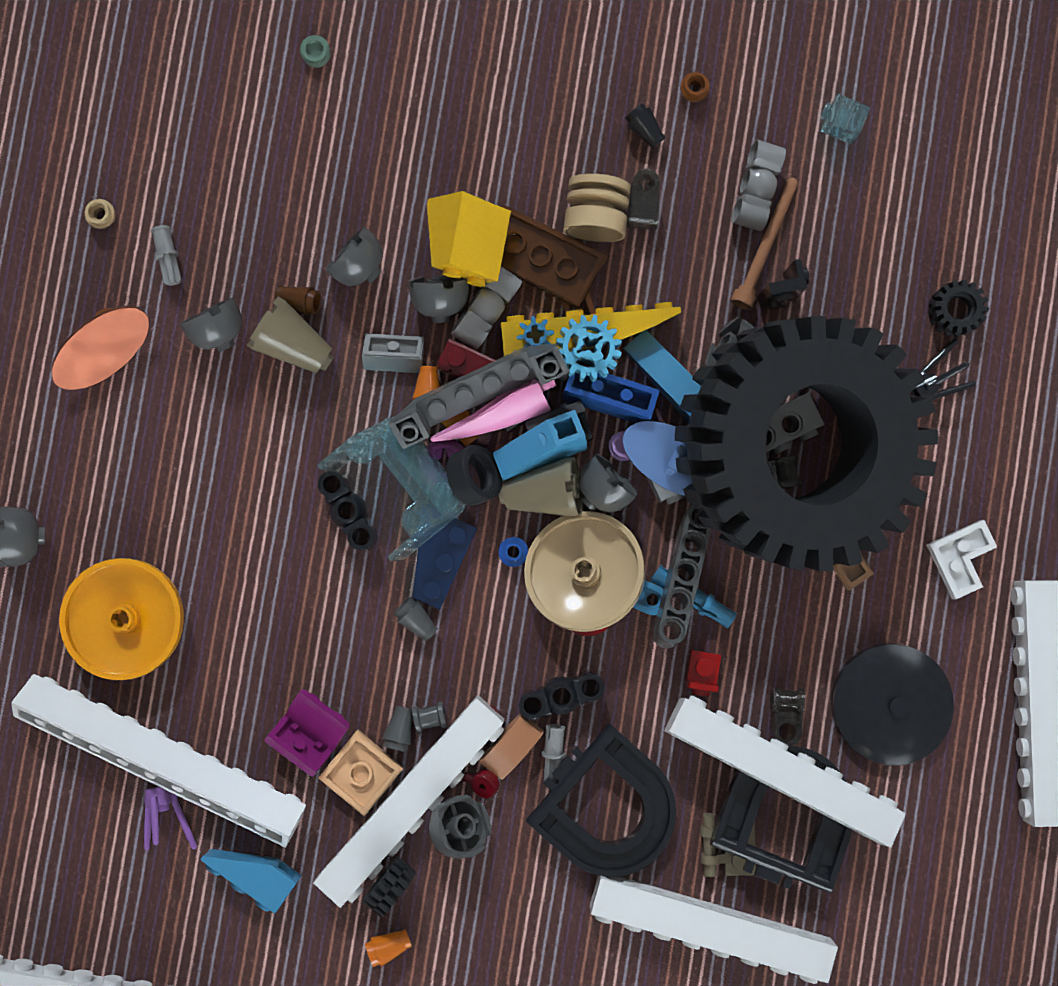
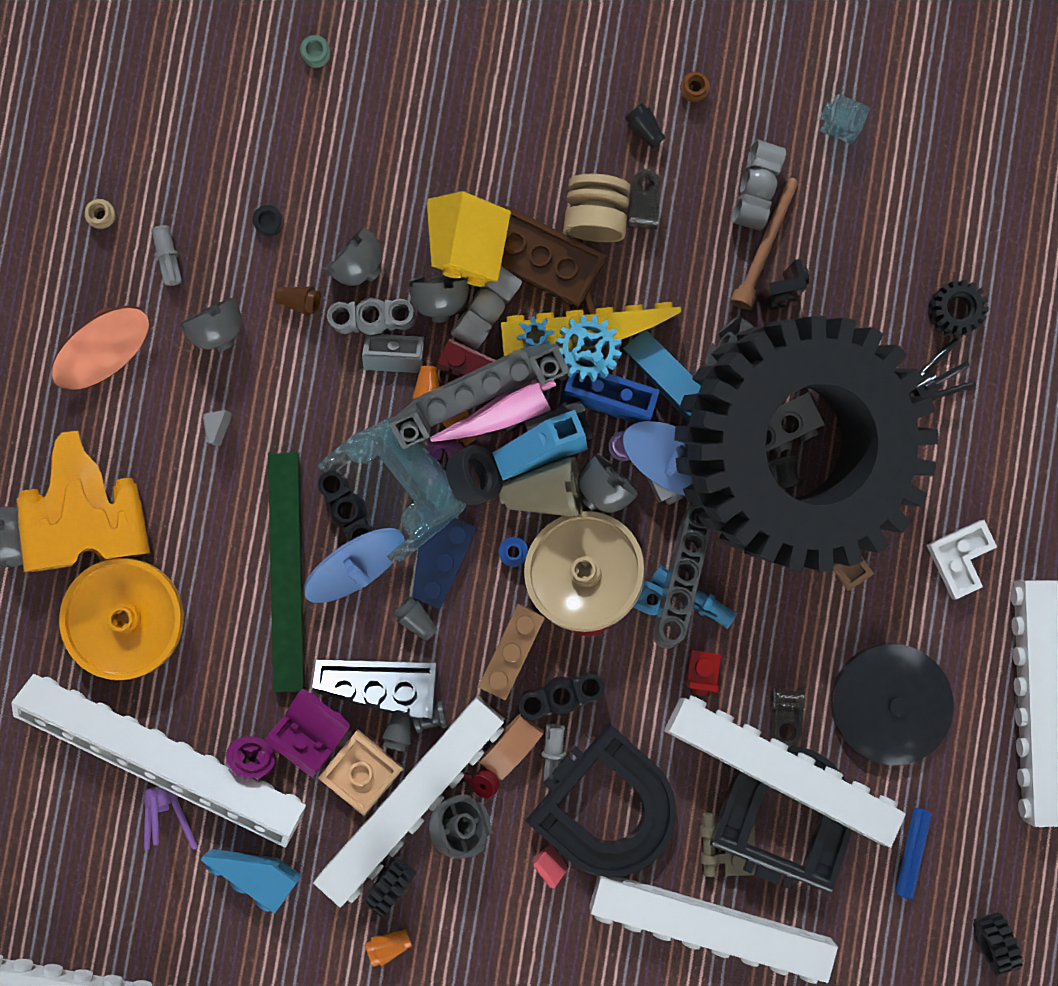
(78, 514): none -> light orange rock
(216, 426): none -> light grey slope
(249, 747): none -> magenta gear
(268, 220): none -> black tile
(286, 572): none -> dark green tile
(290, 339): dark tan cone -> none
(352, 565): none -> medium blue shield
(358, 312): none -> light grey piece
(385, 686): none -> wing
(511, 651): none -> medium nougat brick
(550, 865): none -> coral slope
(913, 853): none -> blue axle
(997, 943): none -> black tyre

